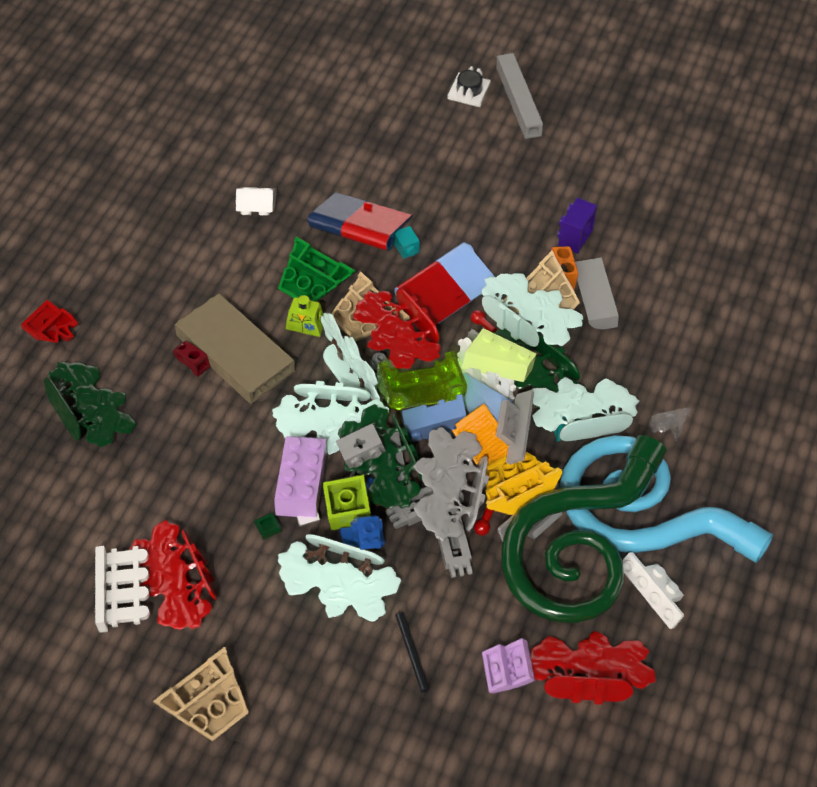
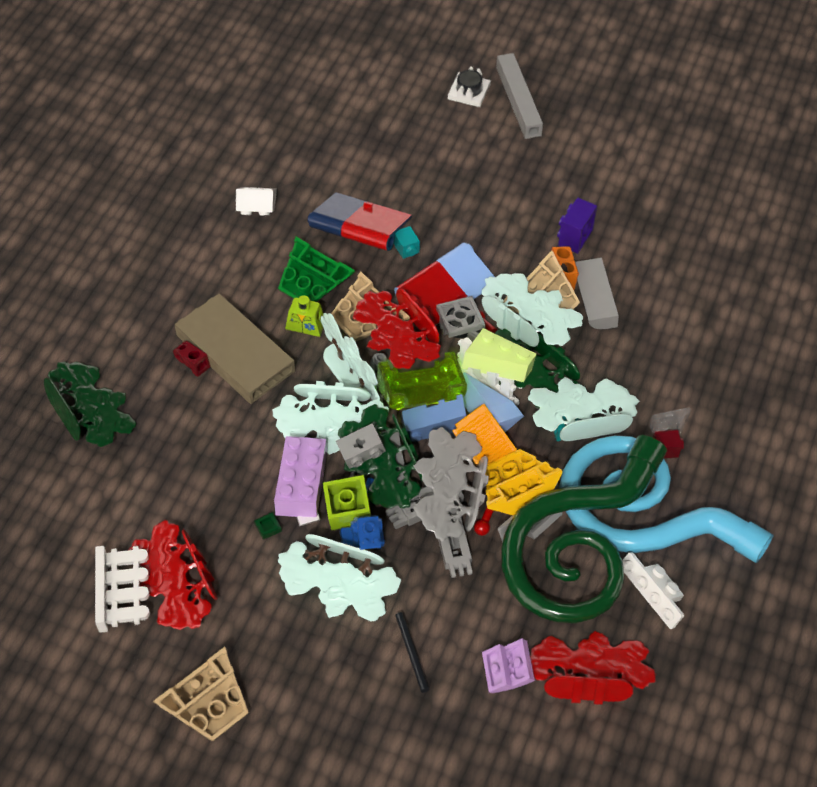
(50, 323): red plate -> none
(460, 317): none -> light grey piece
(514, 425): light grey bracket -> none
(672, 442): none -> dark red brick

